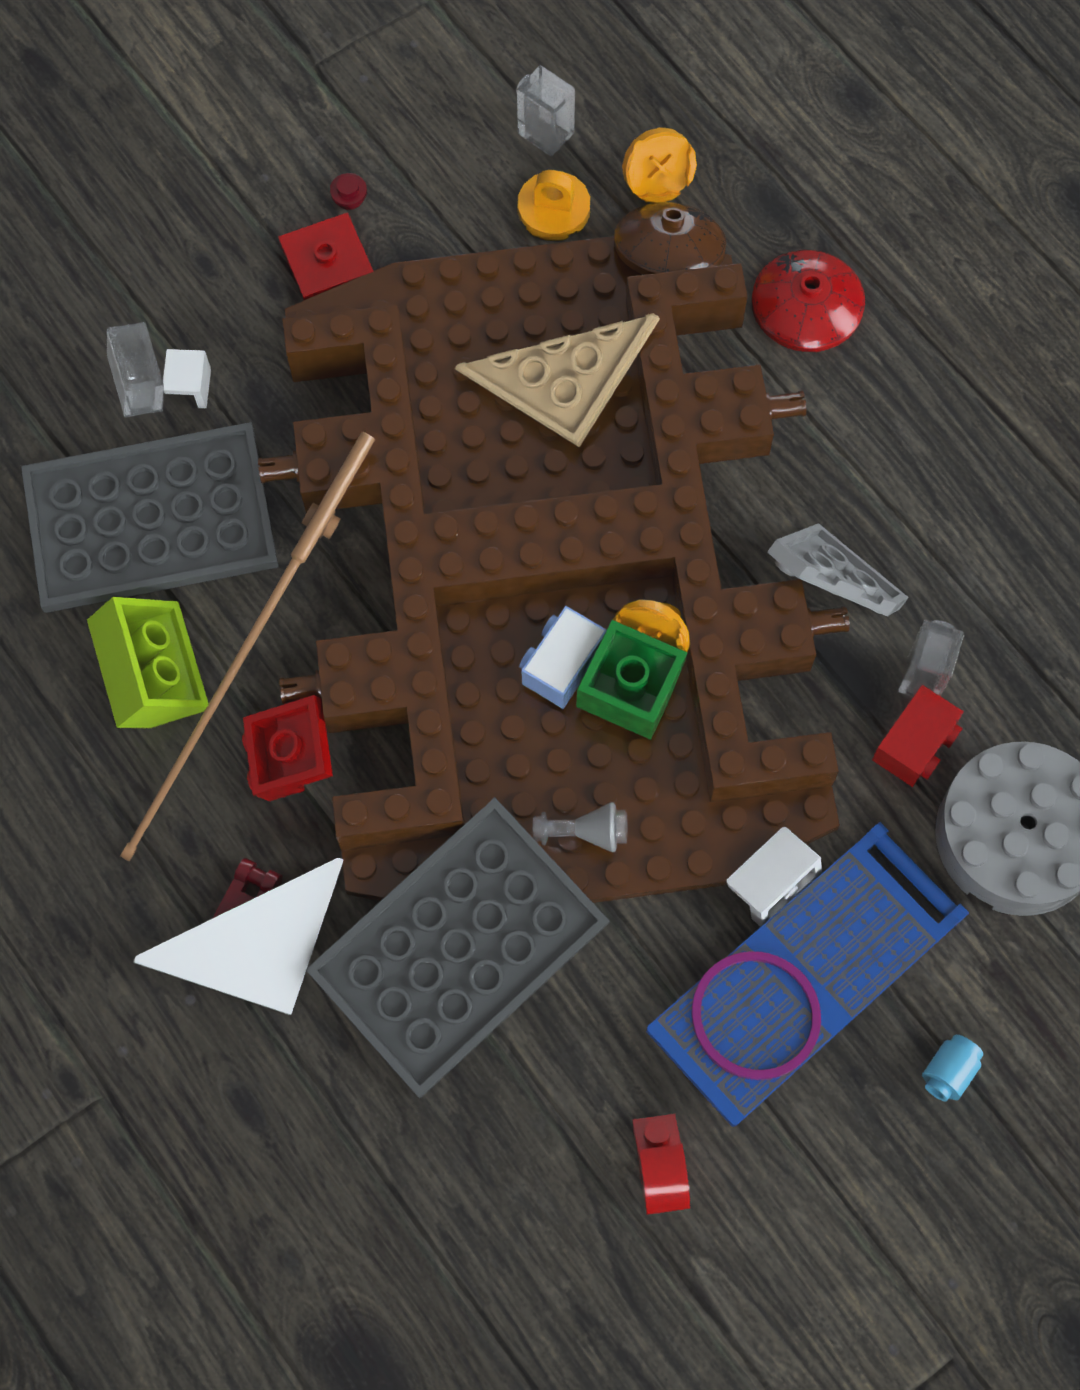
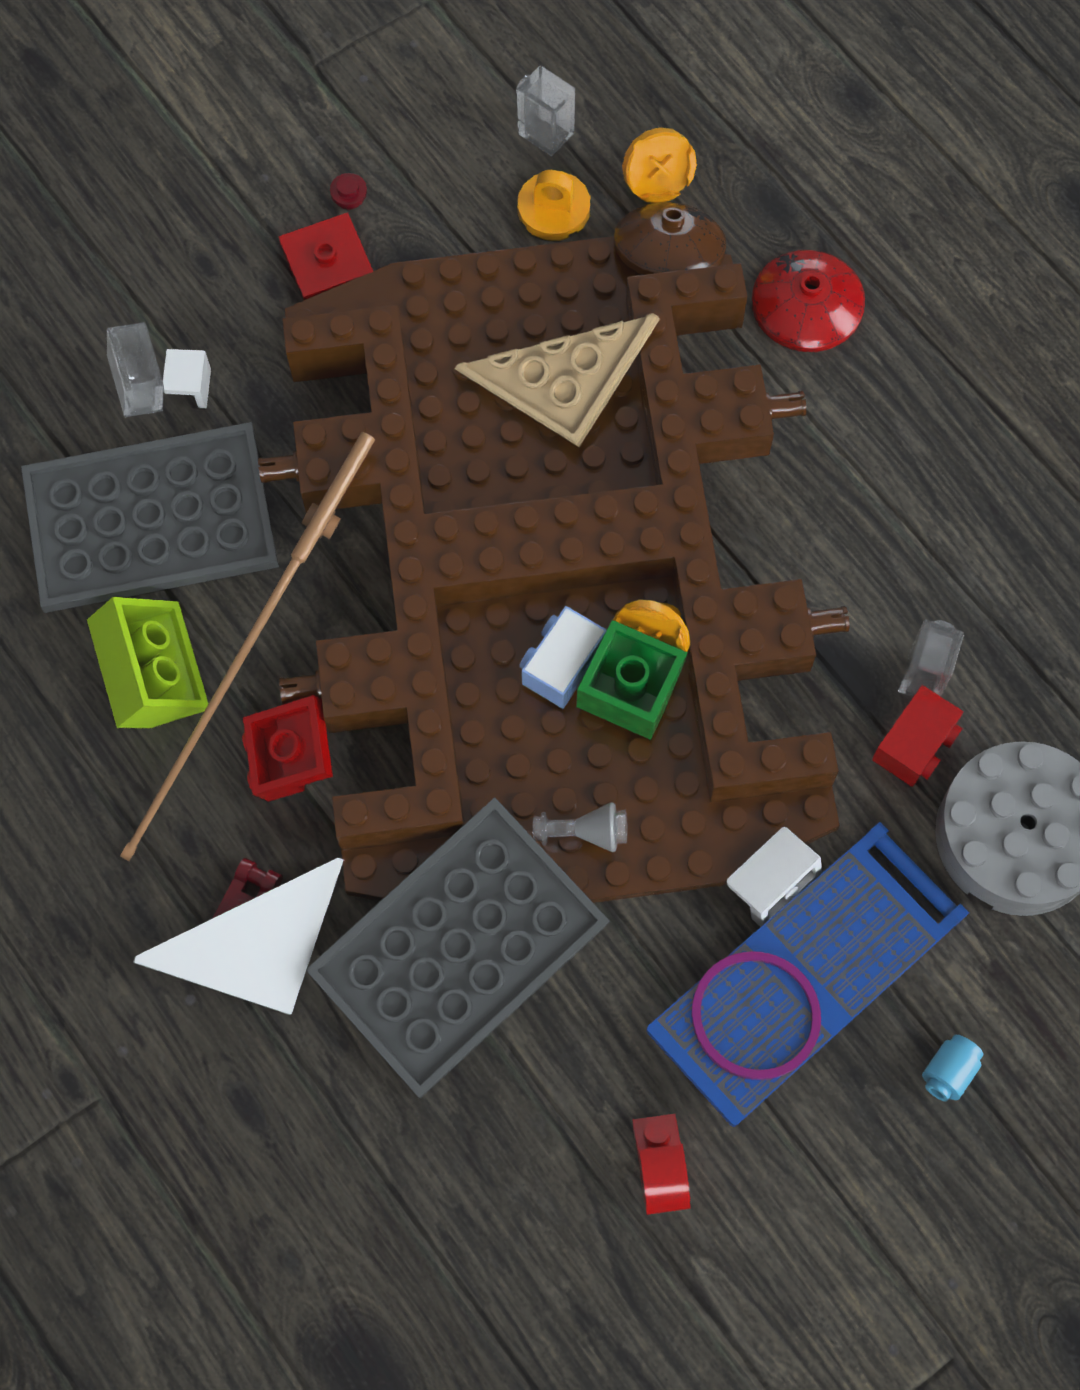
(829, 564): light grey plate -> none

